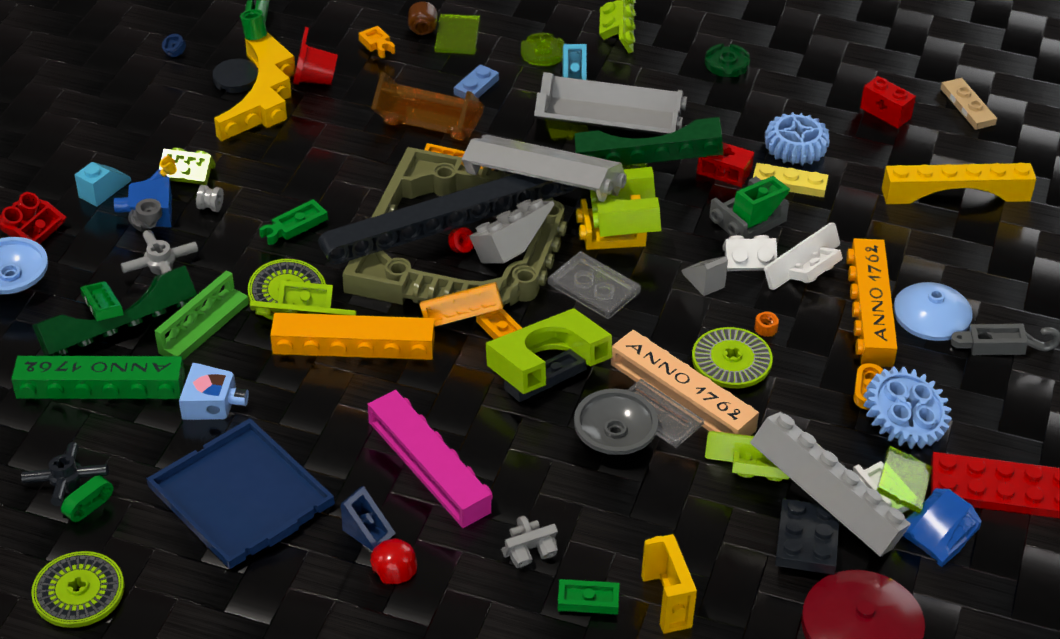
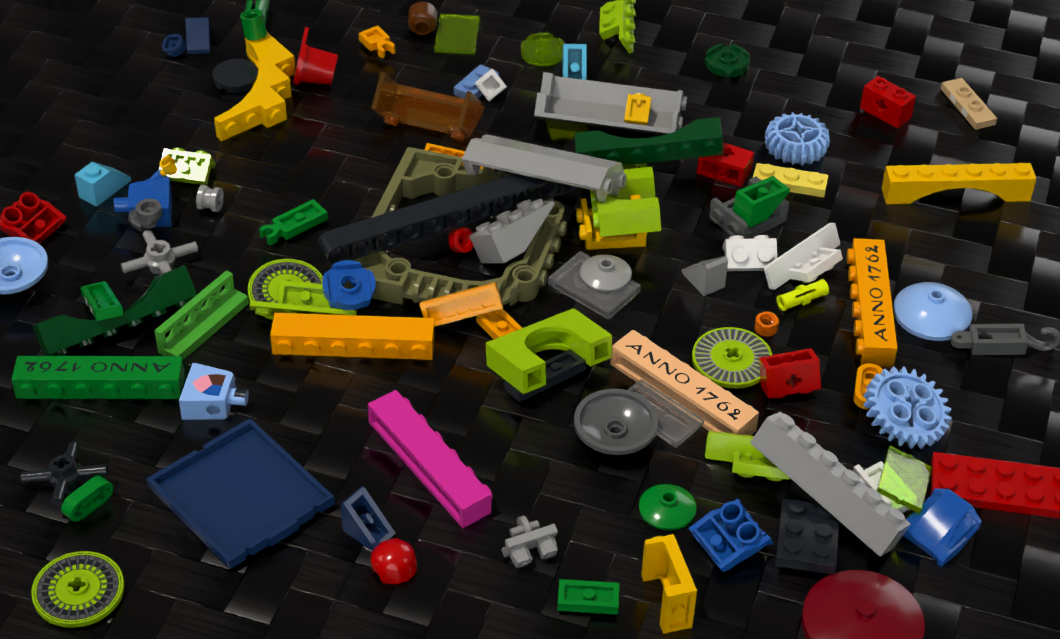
(198, 35): none -> dark blue slope
(344, 298): none -> blue plate
(490, 84): none -> white slope
(605, 273): none -> light grey dish
(637, 109): none -> yellow bracket
(667, 507): none -> green dish
(729, 535): none -> blue slope
(790, 373): none -> red brick
(815, 290): none -> neon yellow pin

